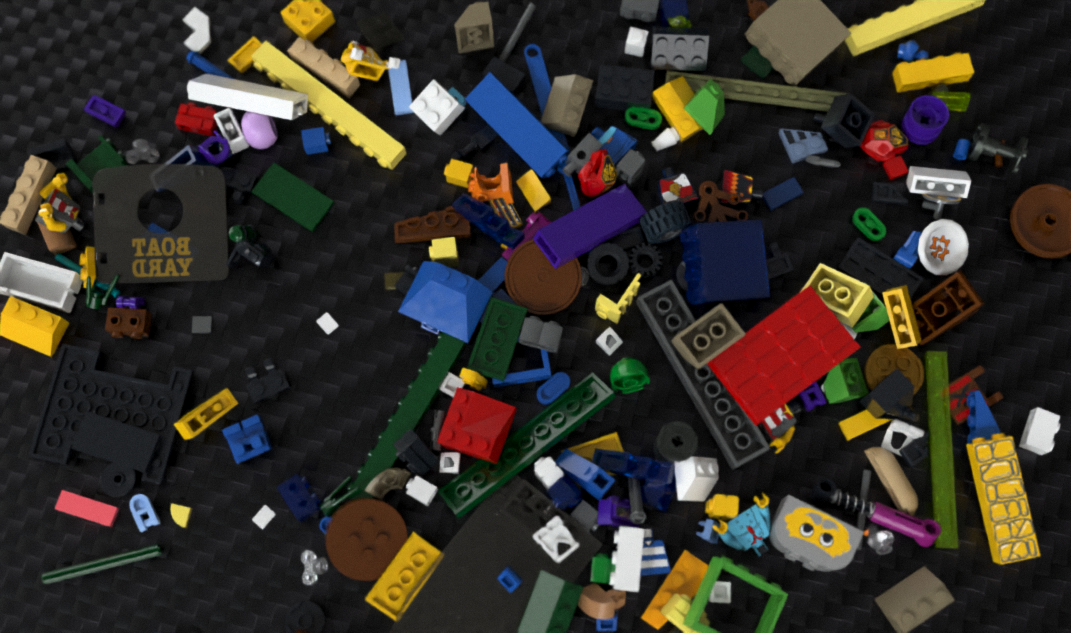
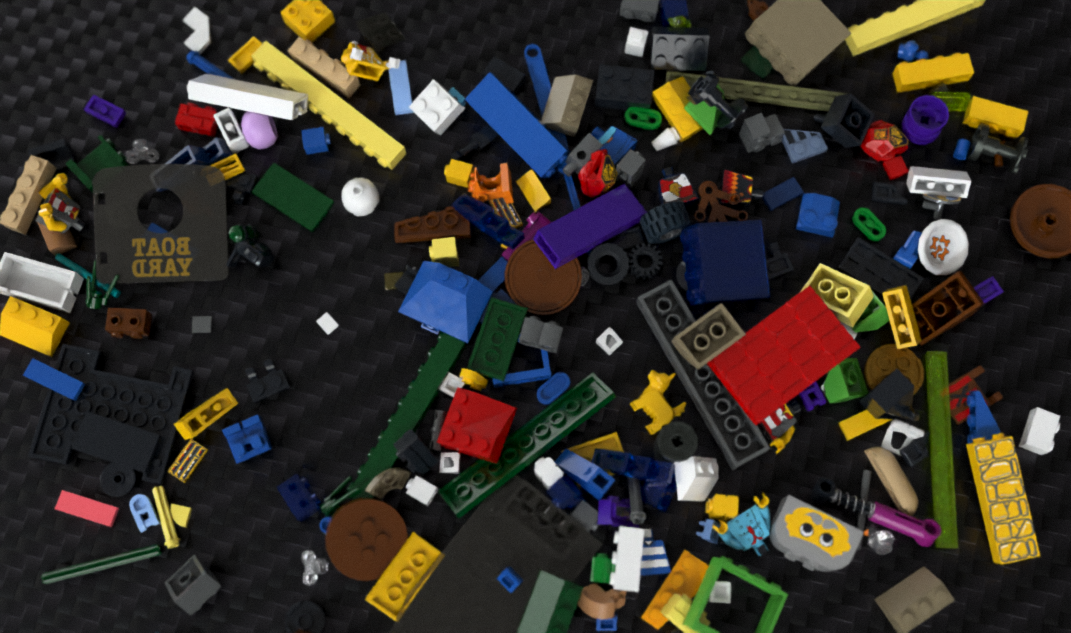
(54, 379): none -> blue tile
(88, 262): yellow plate -> none
(132, 302): dark purple plate -> none
(165, 517): none -> light yellow axle
(187, 460): none -> tile
(192, 585): none -> dark grey slope
(219, 158): dark purple piece -> none
(231, 170): none -> yellow tile
(263, 517): white sticker -> none
(360, 196): none -> white cylinder
(475, 28): dark tan slope -> none
(522, 23): dark grey bar -> none
(551, 535): white piece -> none
(608, 309): light yellow plate -> none
(628, 375): green cylinder -> none
(655, 403): none -> yellow animal
(705, 90): none -> black piece
(760, 132): none -> dark grey brick
(815, 160): dark grey piece -> none
(818, 214): none -> blue slope
(988, 289): none -> dark purple plate
(999, 117): none -> yellow brick

